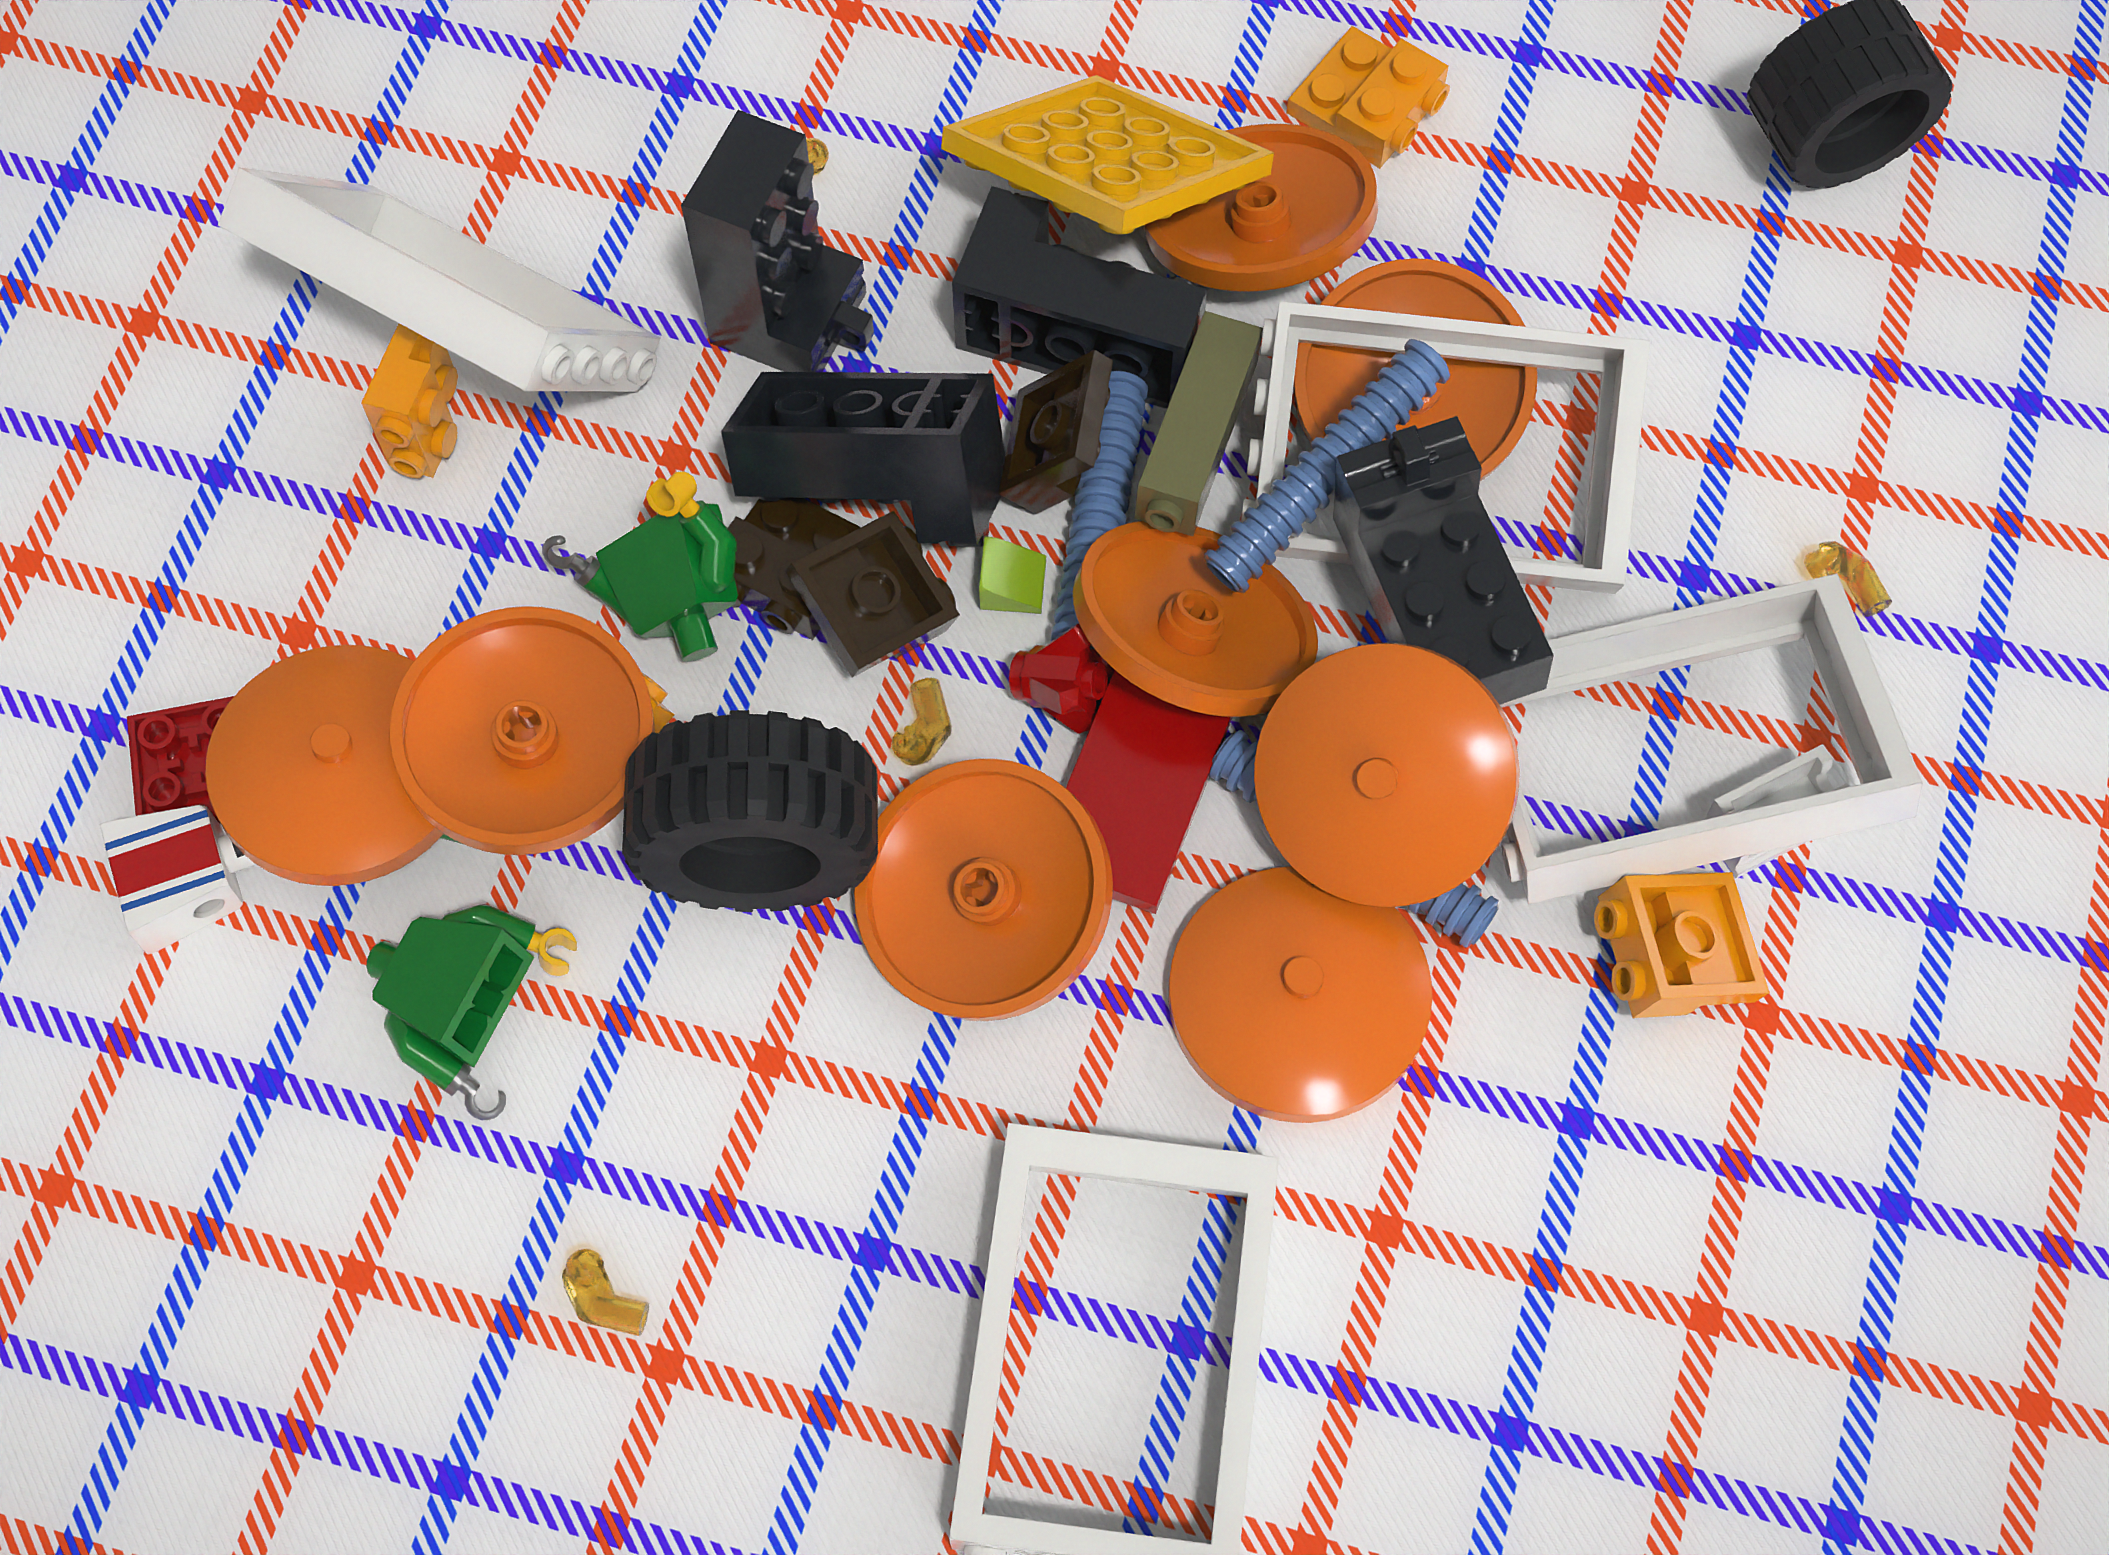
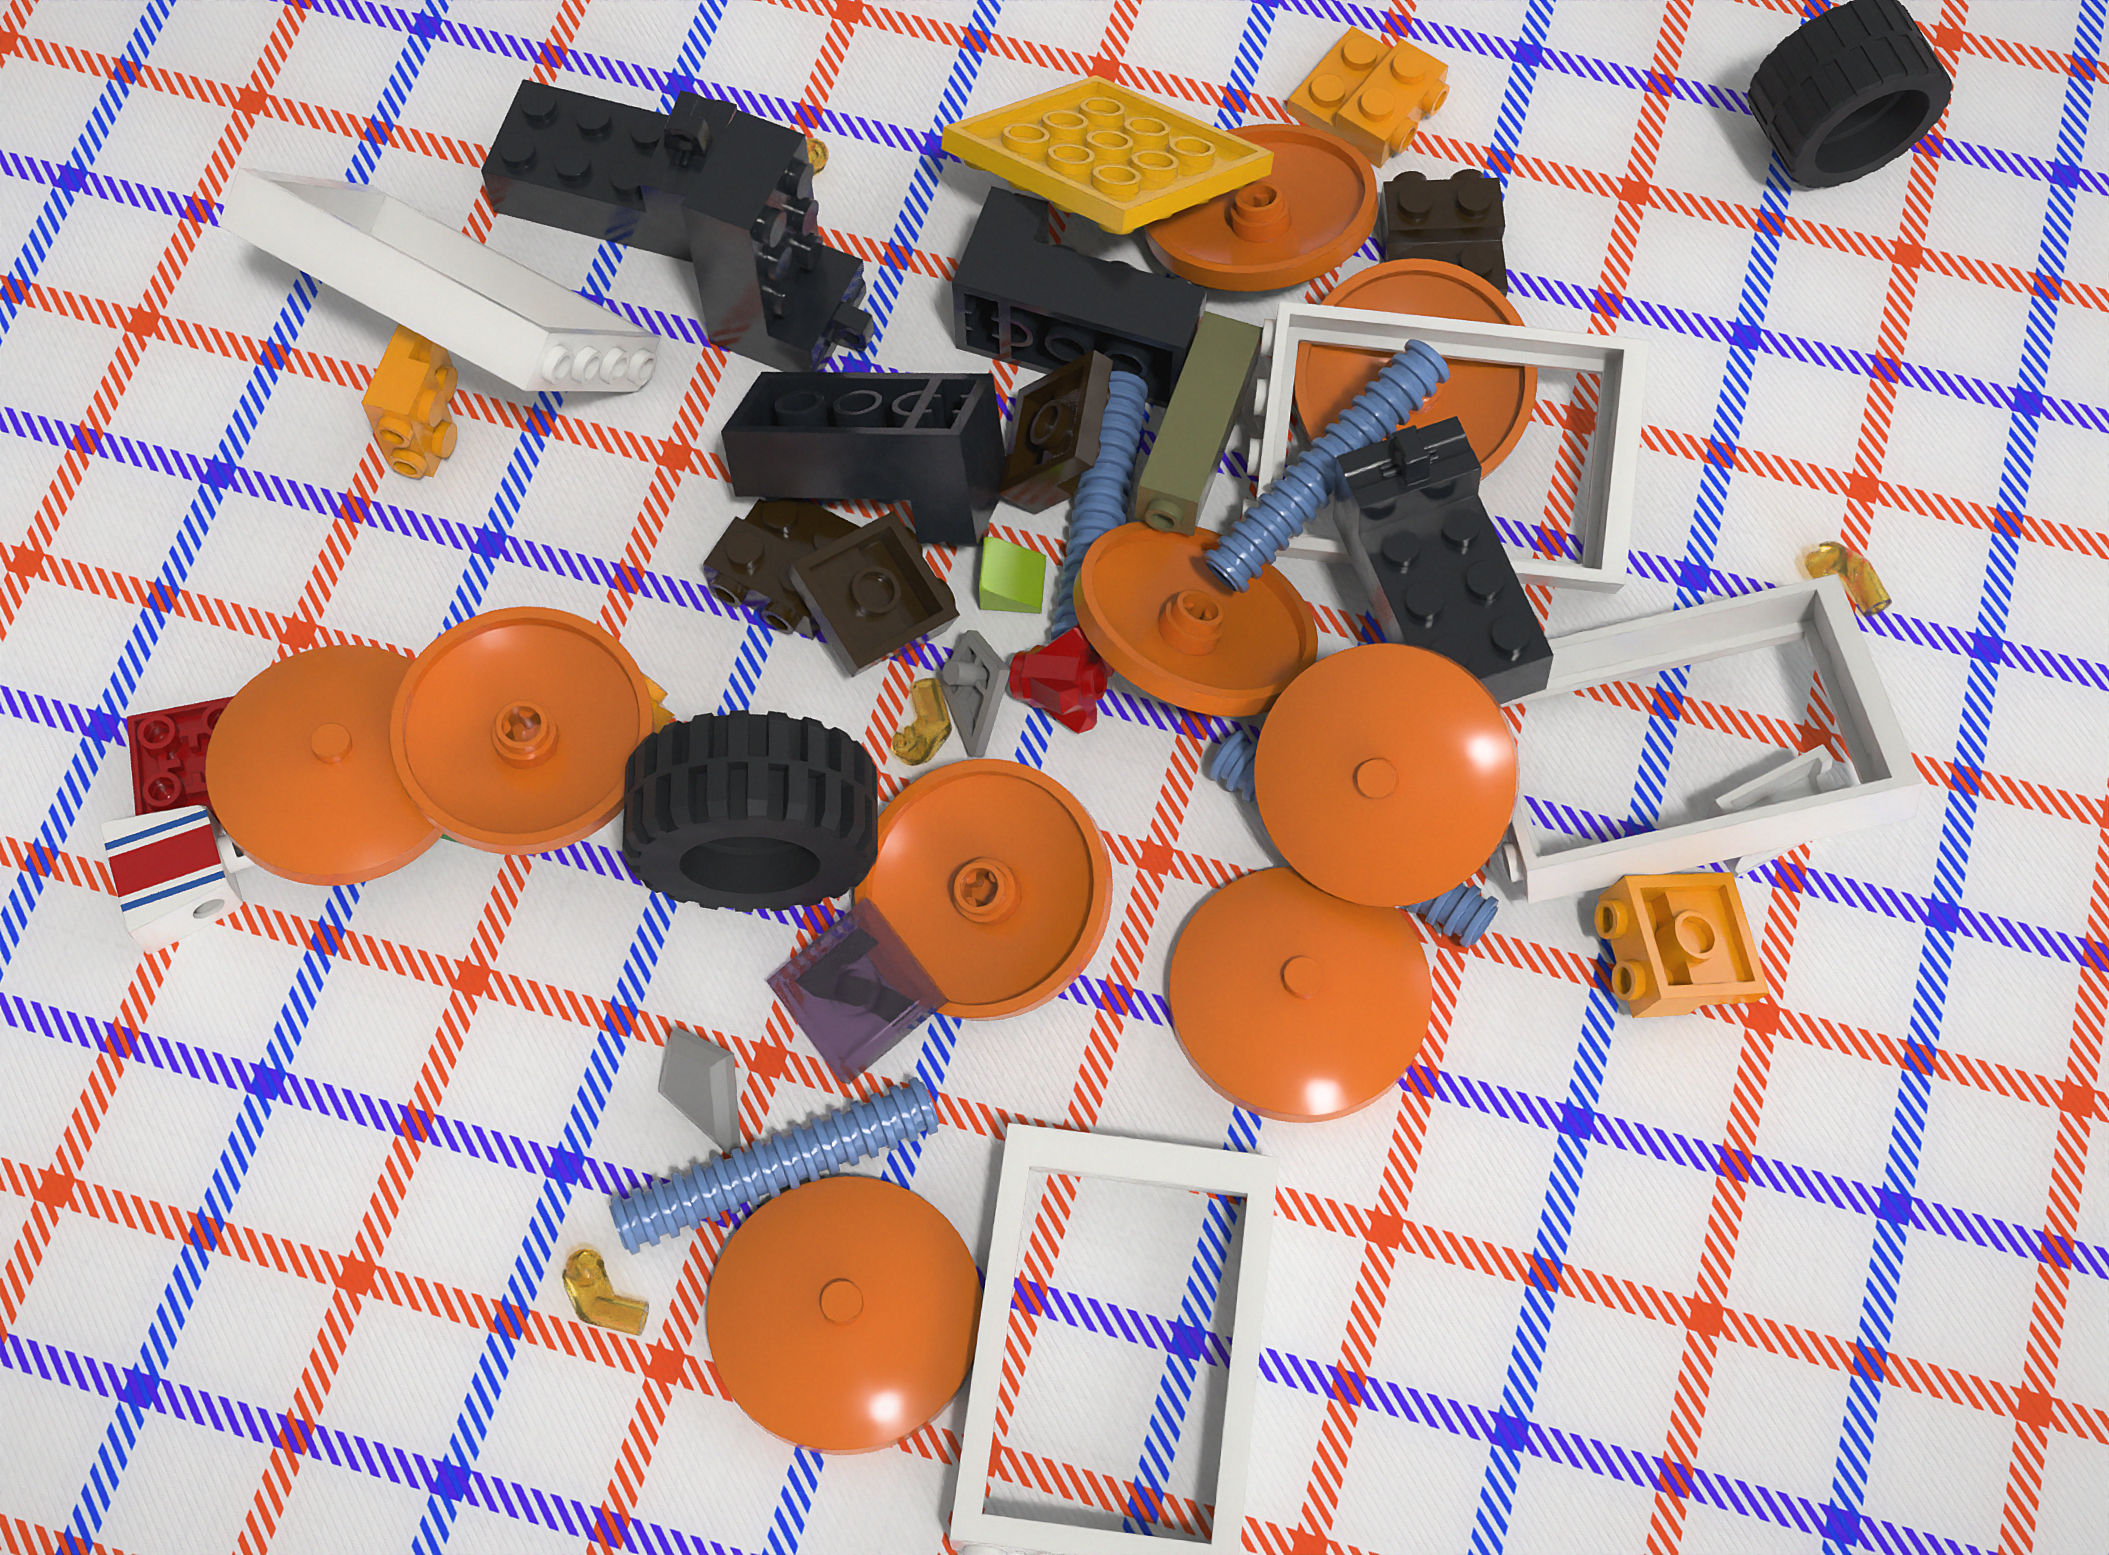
(452, 987): green torso -> none
(603, 164): none -> black hinge
(667, 571): green torso -> none
(702, 1086): none -> light grey piece
(773, 1165): none -> medium blue piece
(844, 1315): none -> orange dish
(857, 991): none -> tile
(974, 689): none -> light grey piece
(1144, 783): red tile -> none
(1446, 222): none -> dark brown plate

